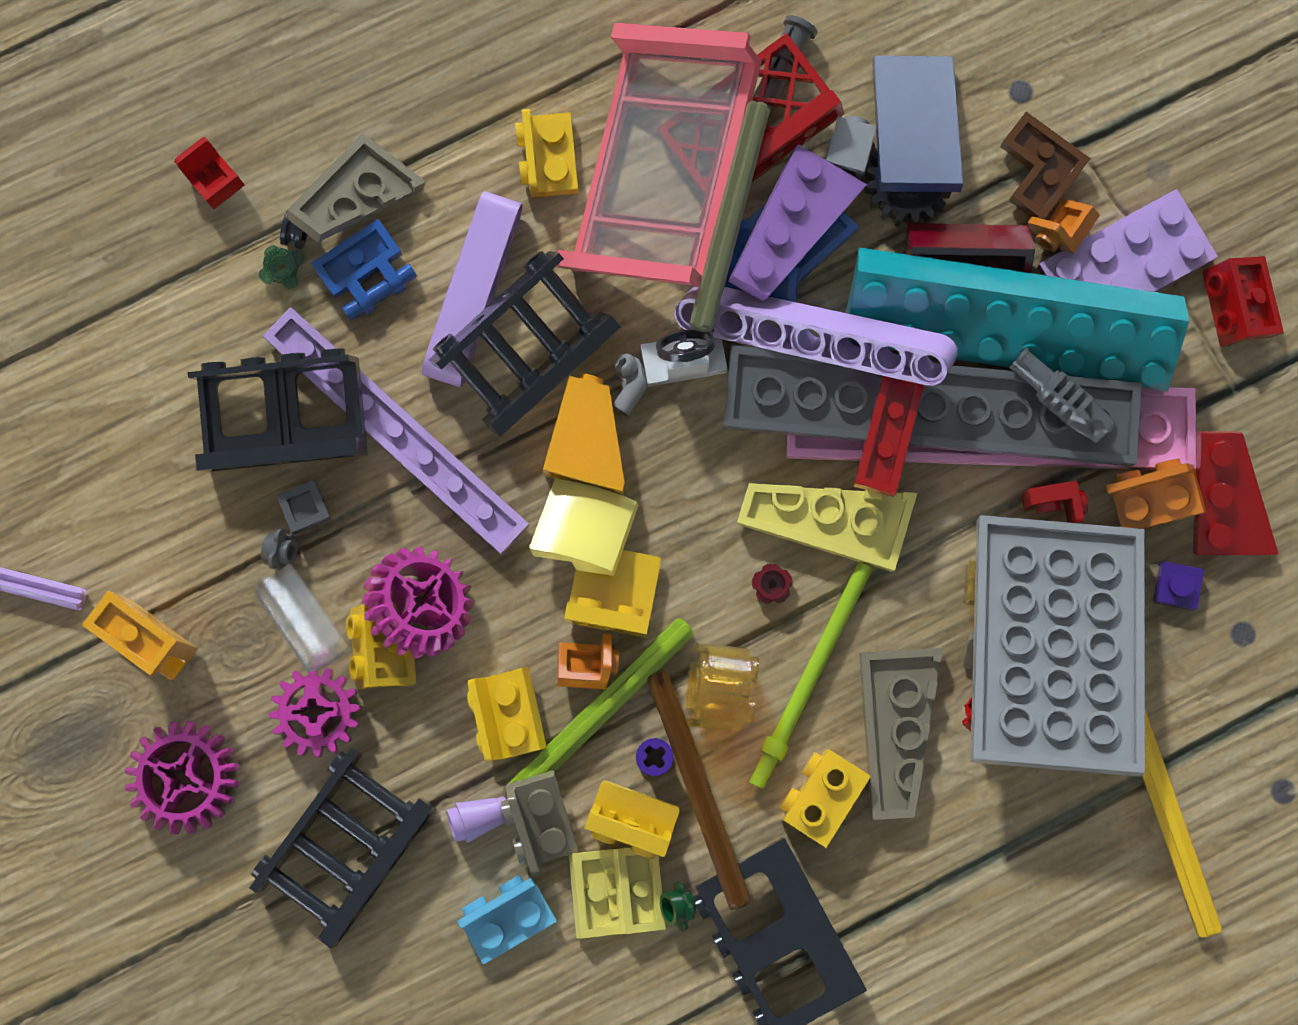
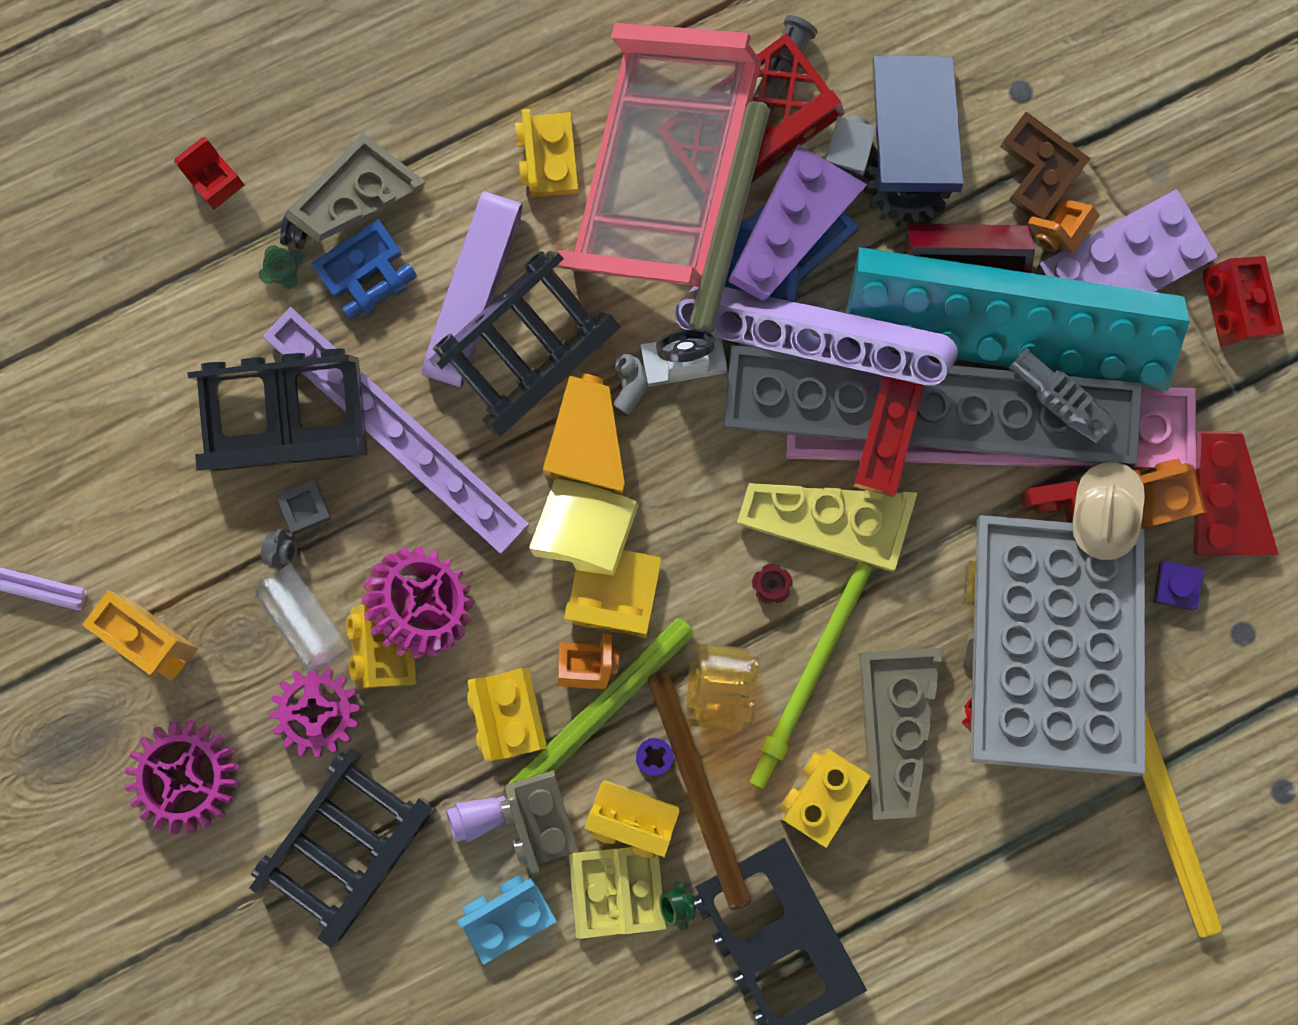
(1108, 511): none -> tan piece

